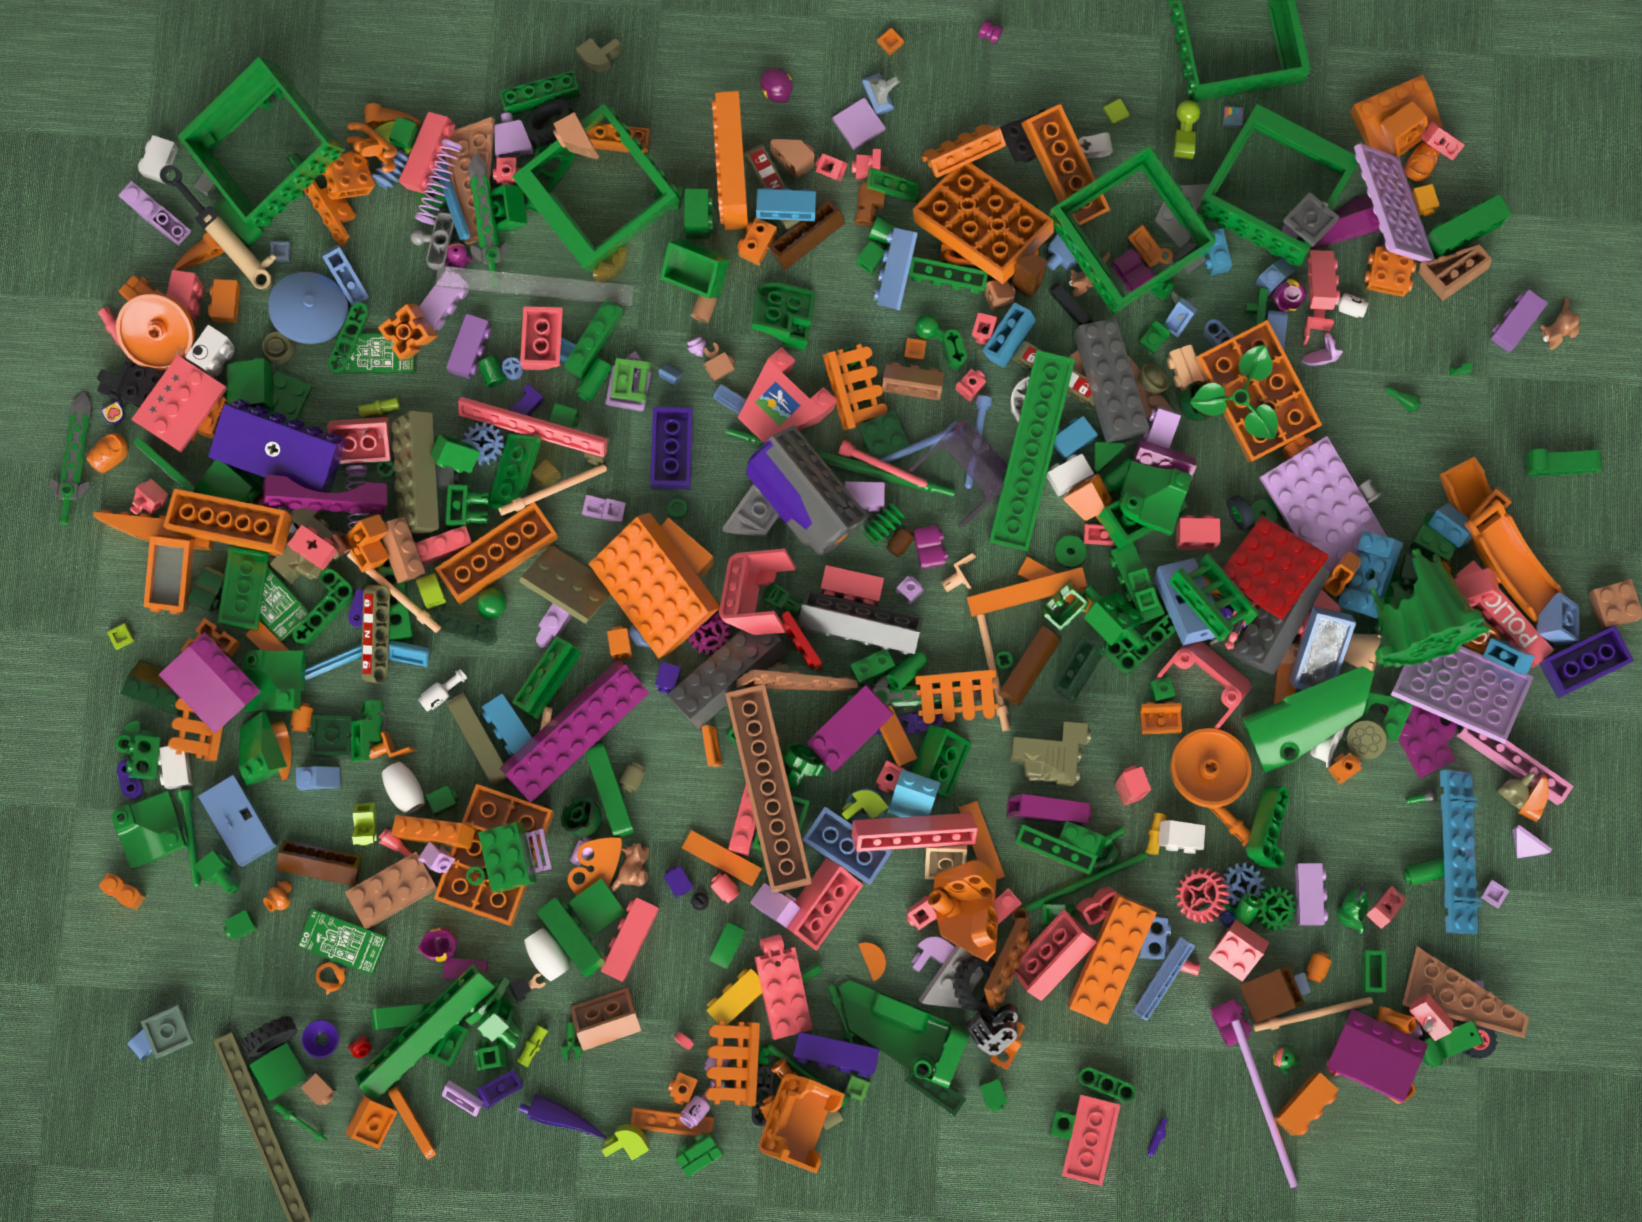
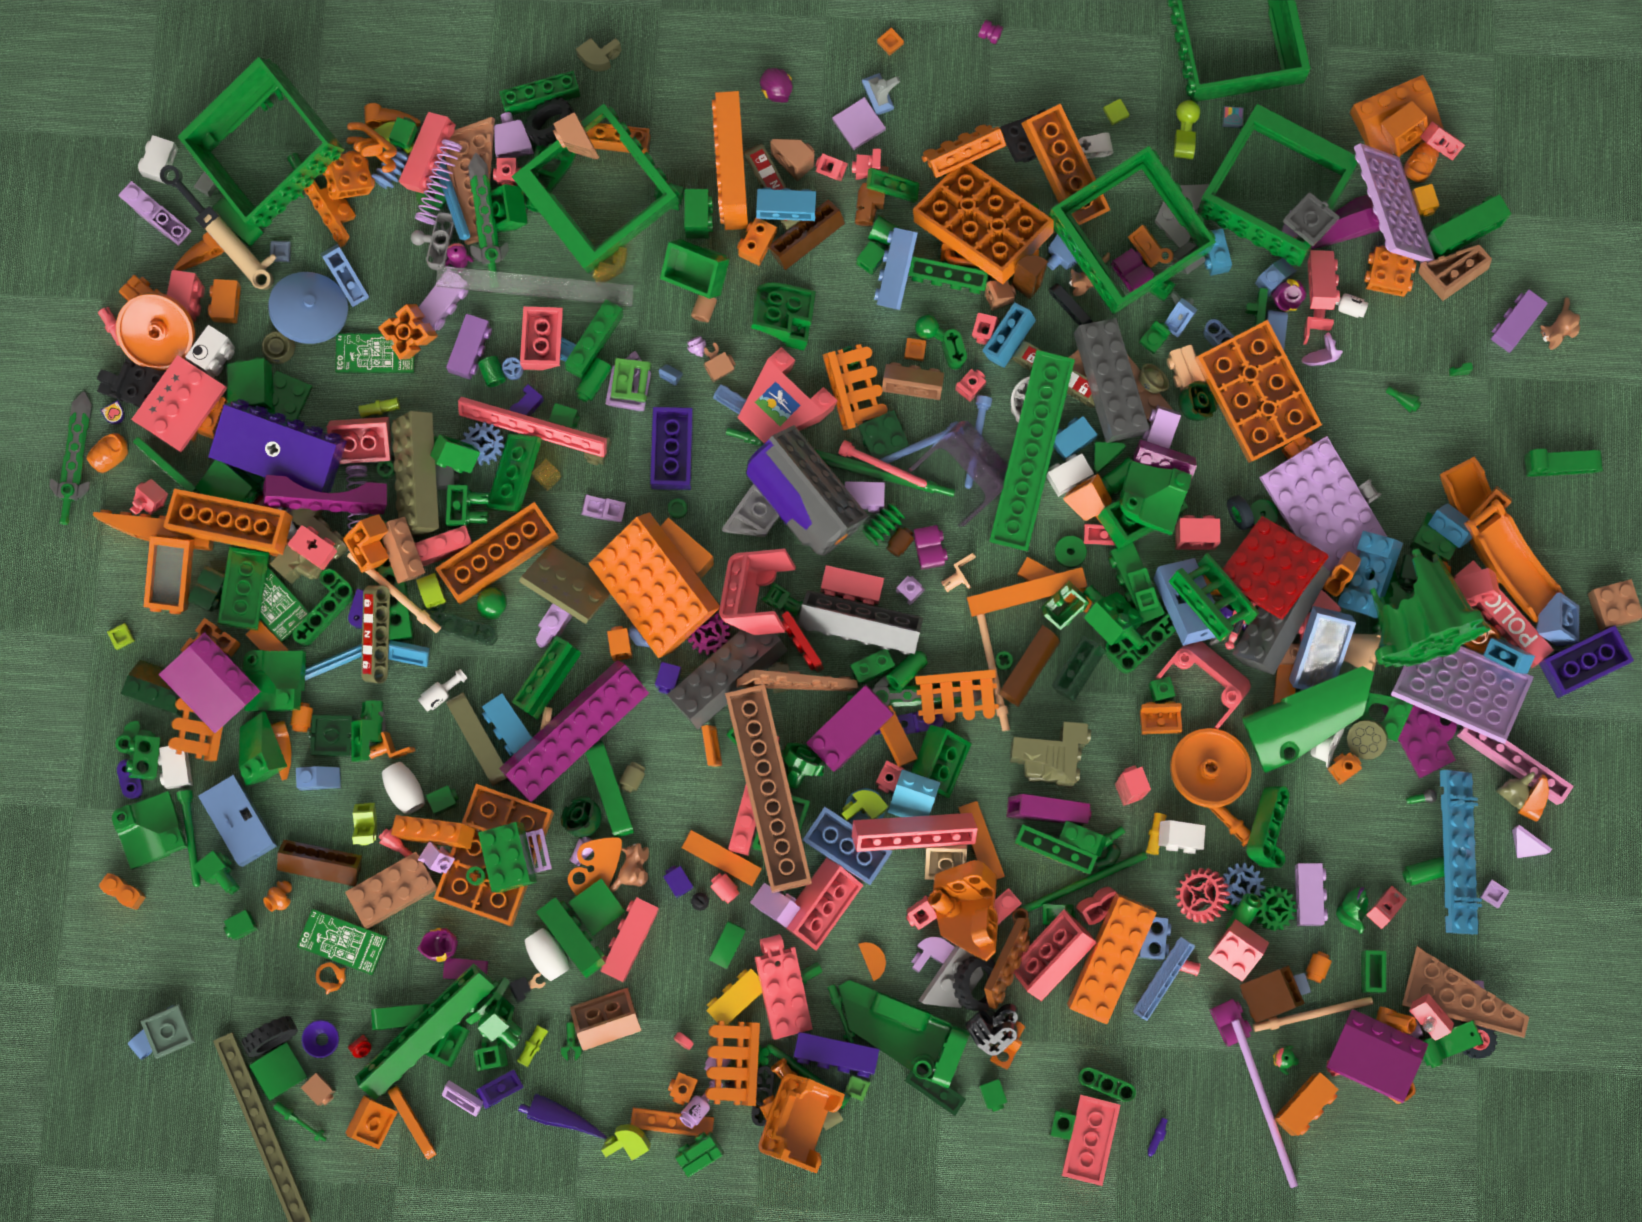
(341, 543): copper slope -> none
(344, 337): green beam -> none
(518, 504): light nougat bar -> none
(1211, 399): green plant -> none
(1227, 918): clear blue hinge -> none

